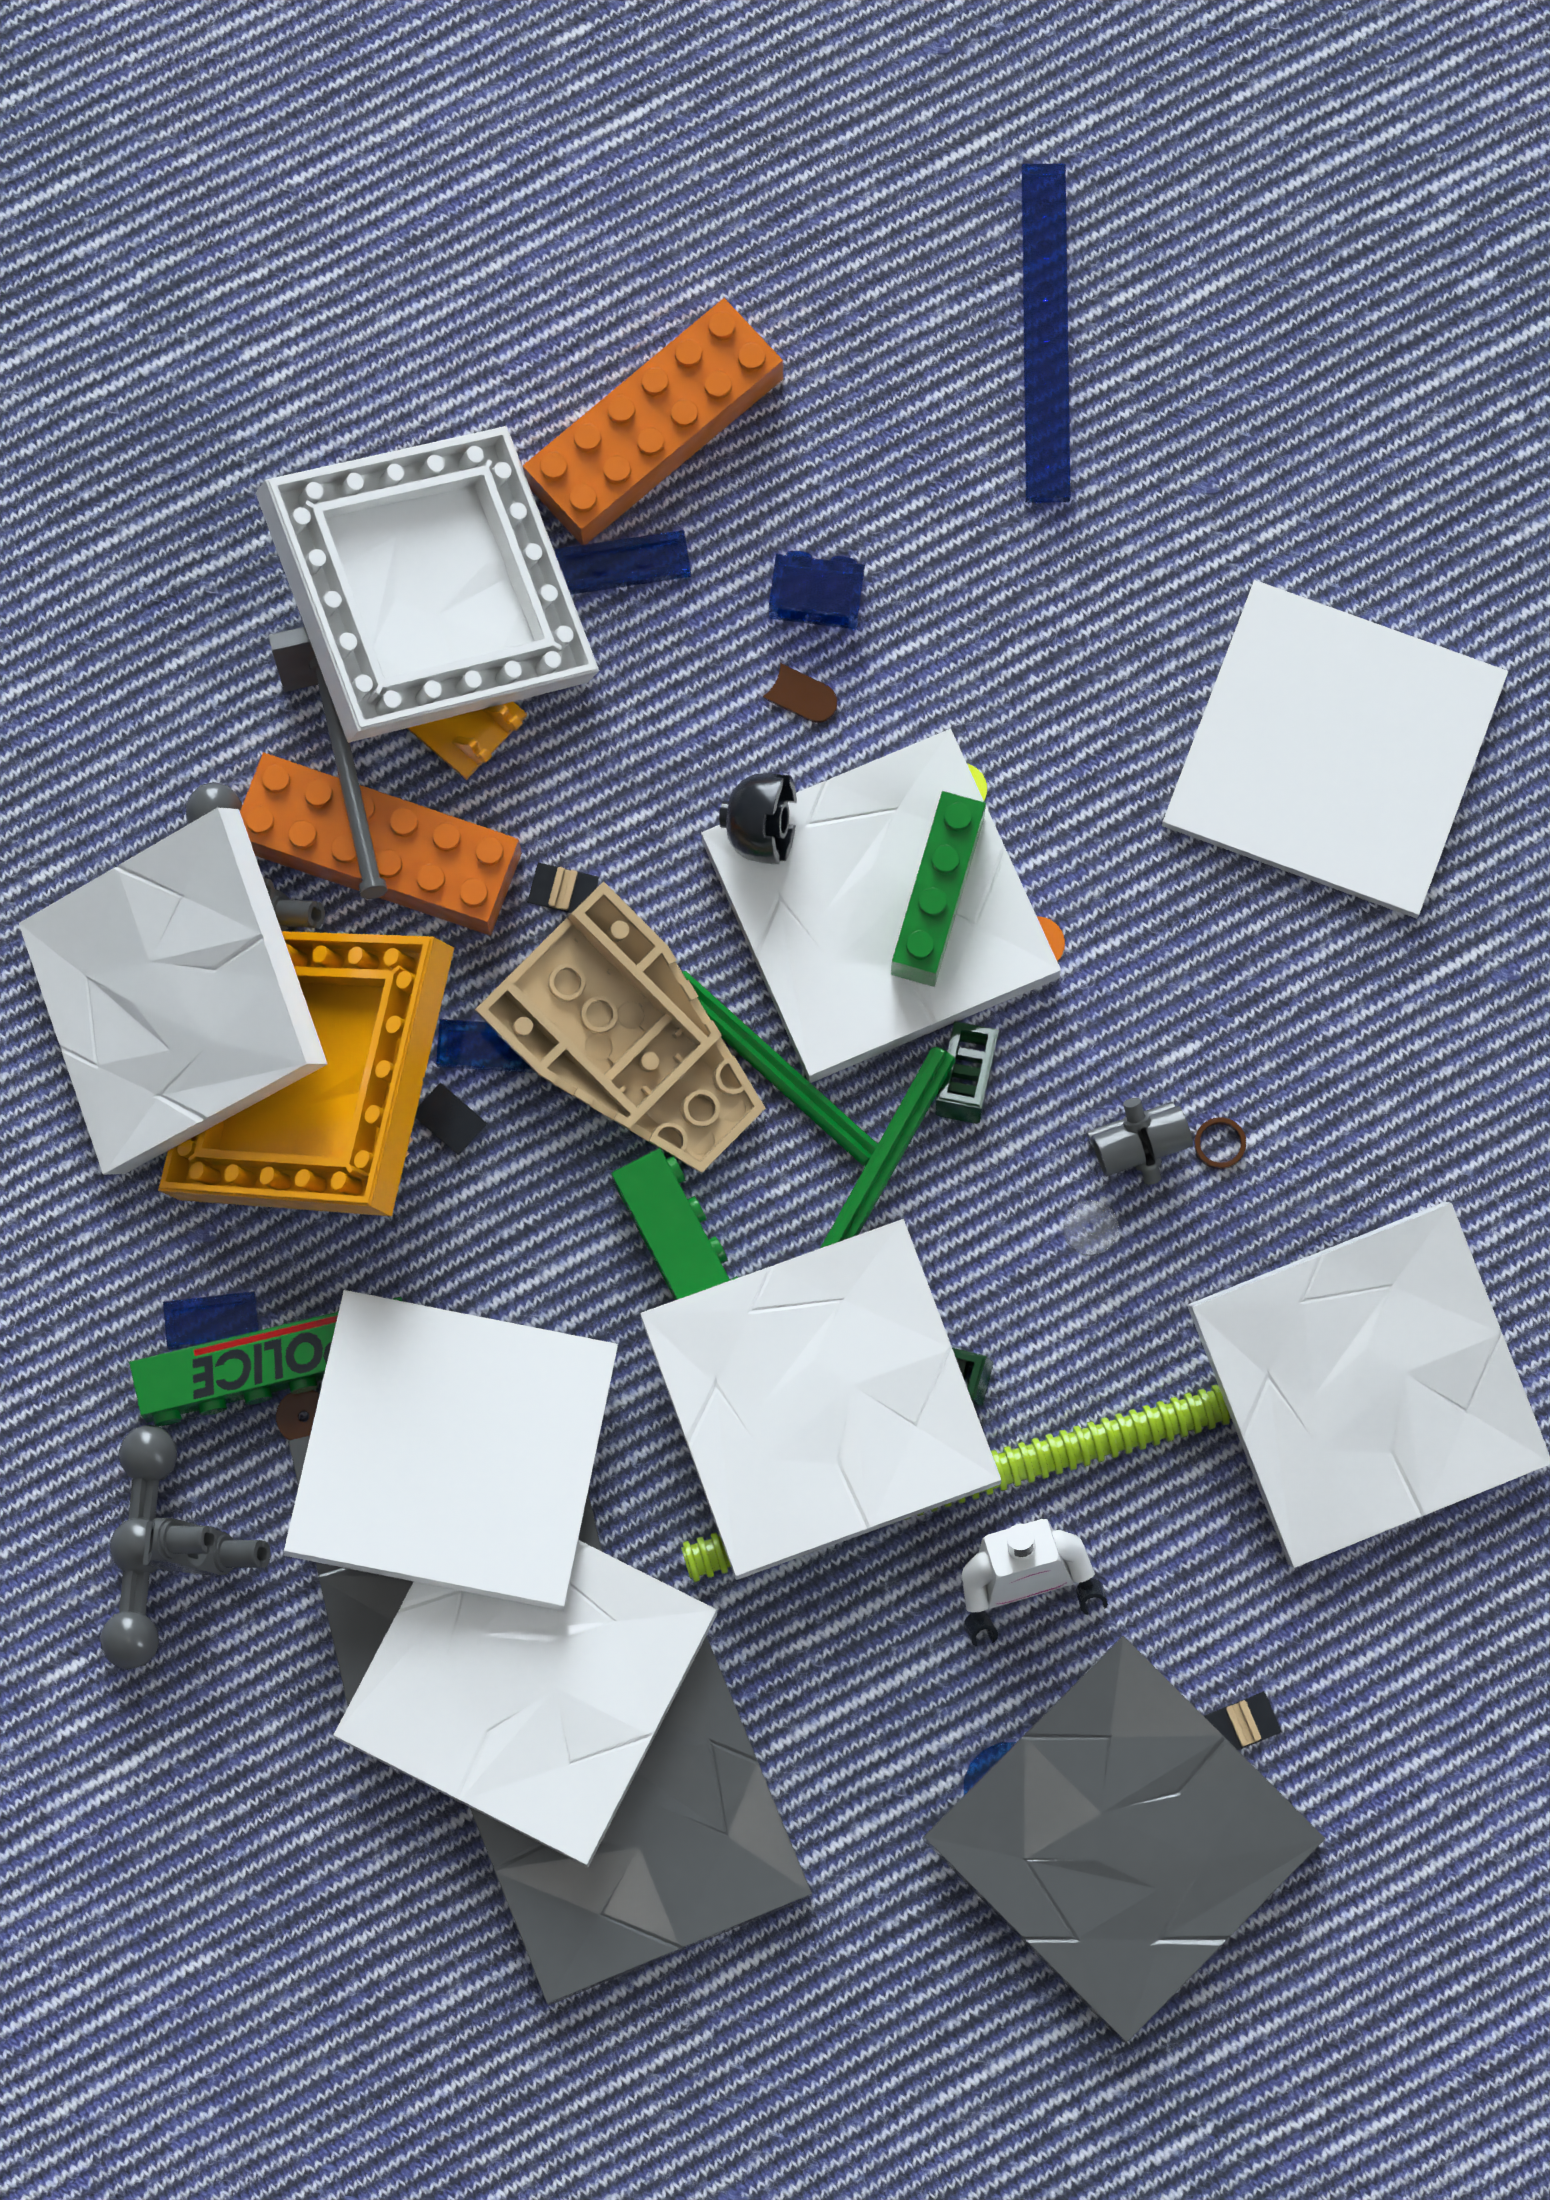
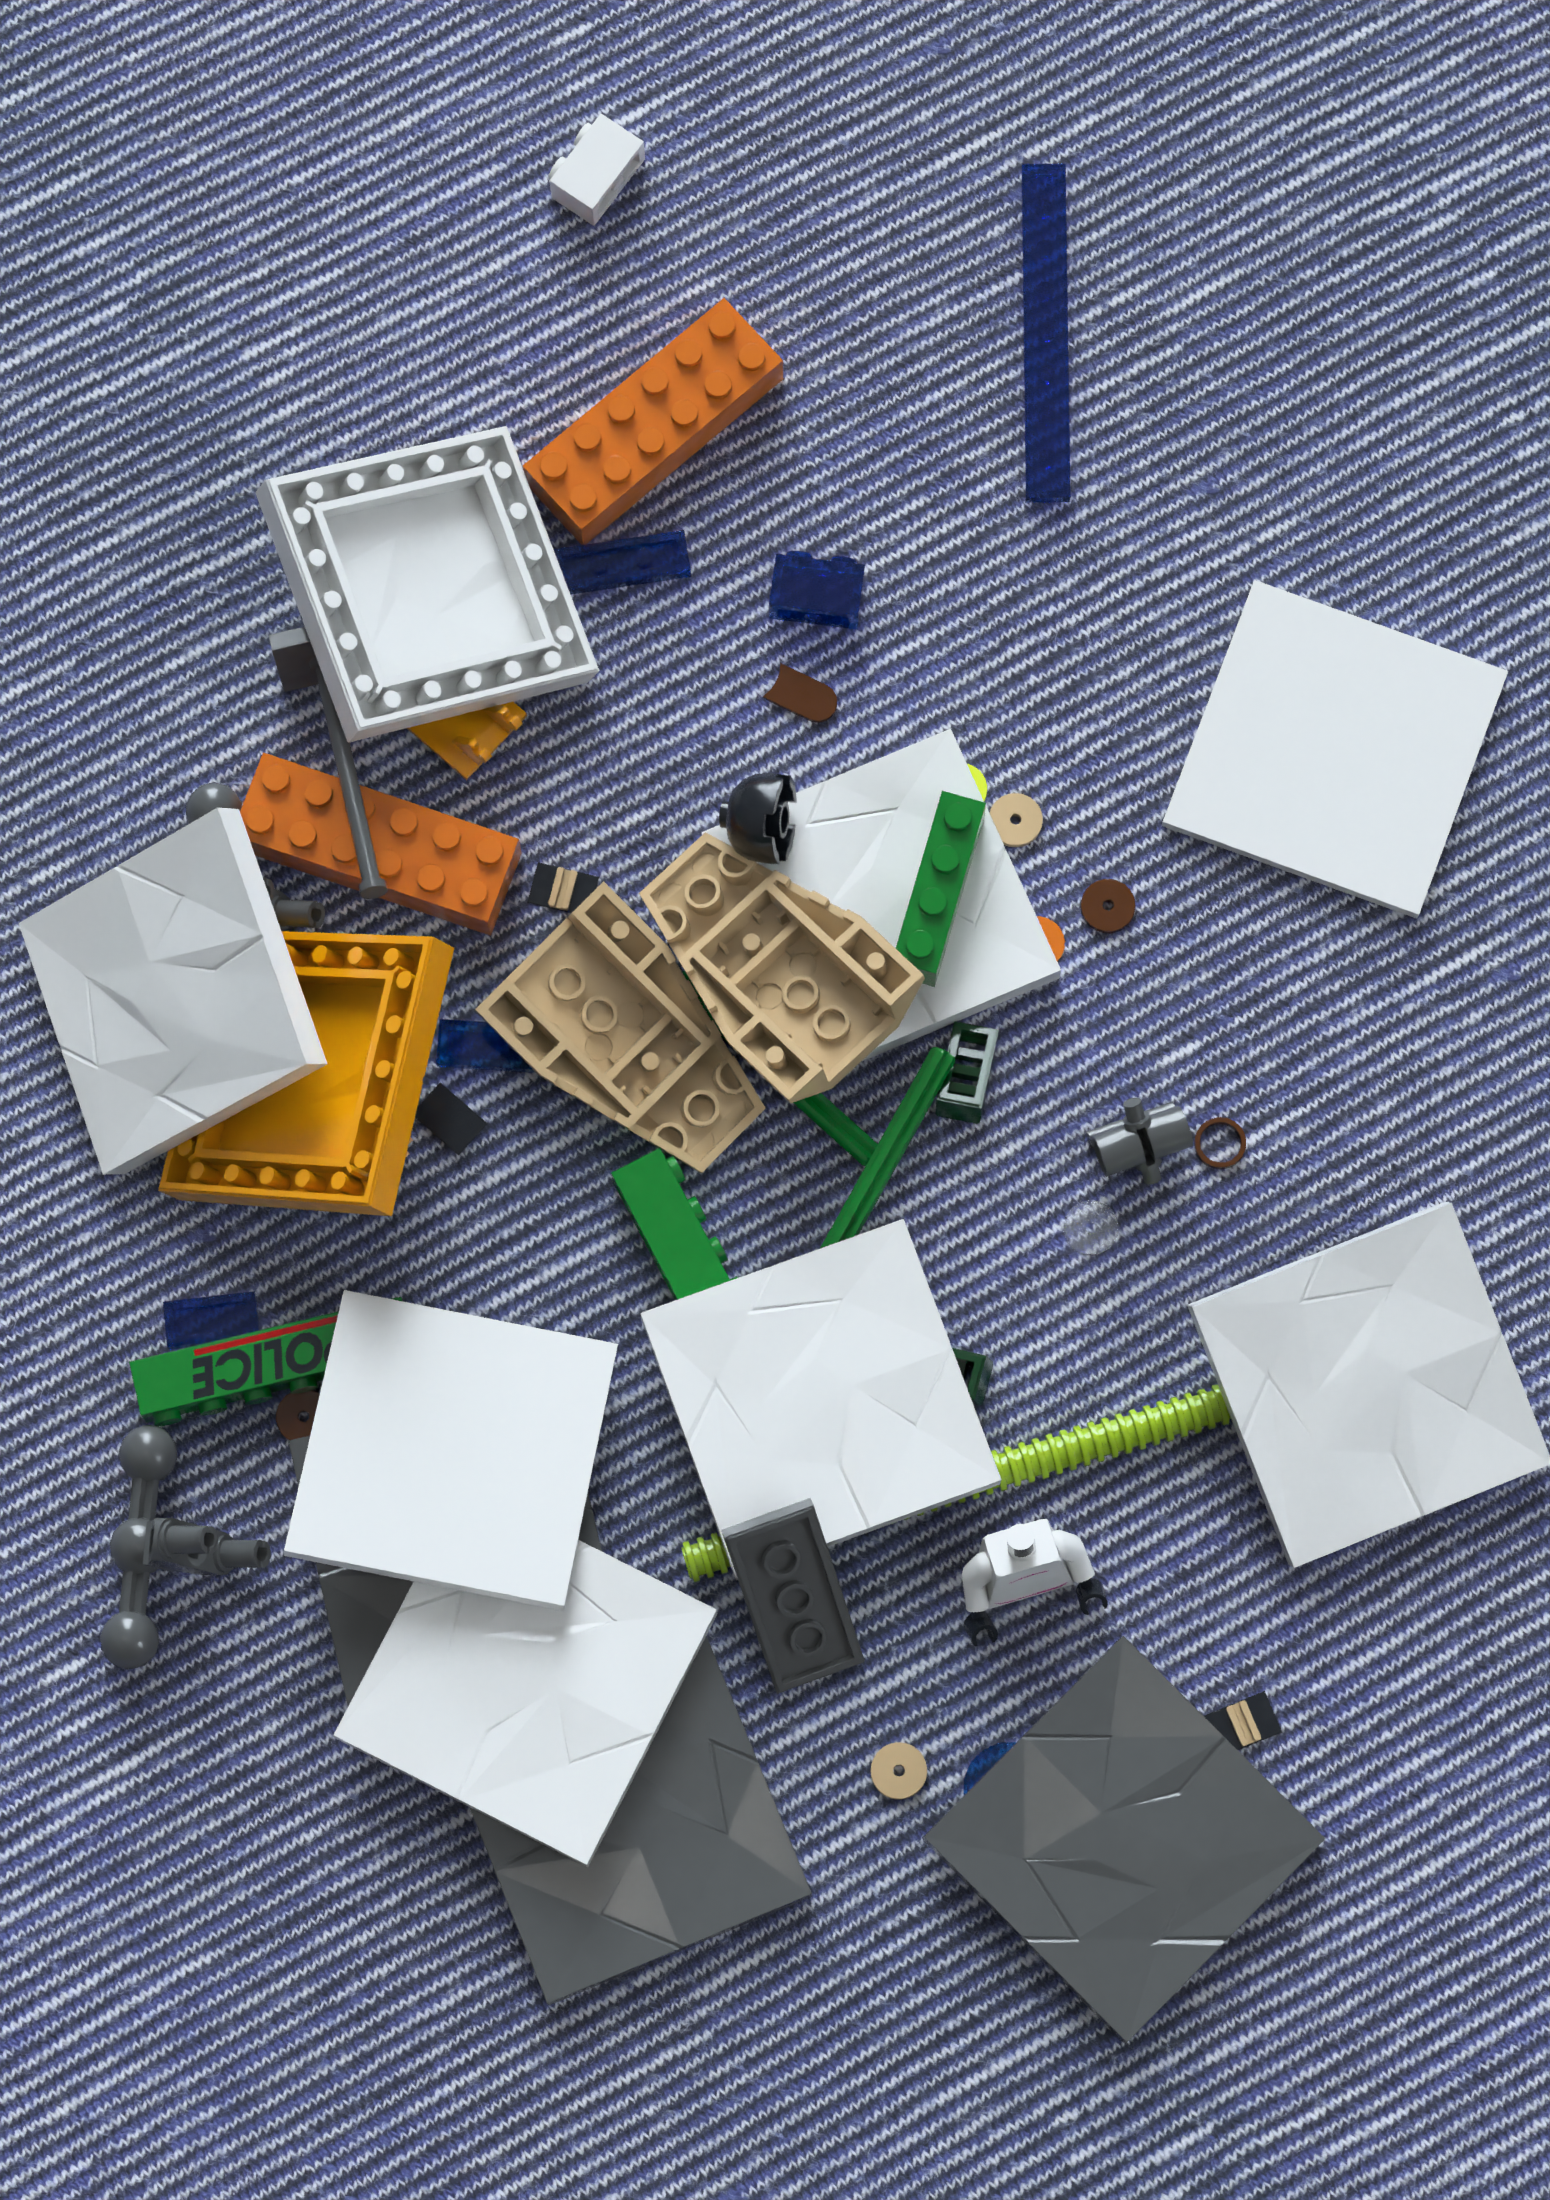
(596, 168): none -> white brick
(780, 967): none -> tan wedge
(793, 1595): none -> dark grey tile
(898, 1755): none -> tan wheel
(1023, 807): none -> tan wheel
(1108, 920): none -> reddish brown wheel

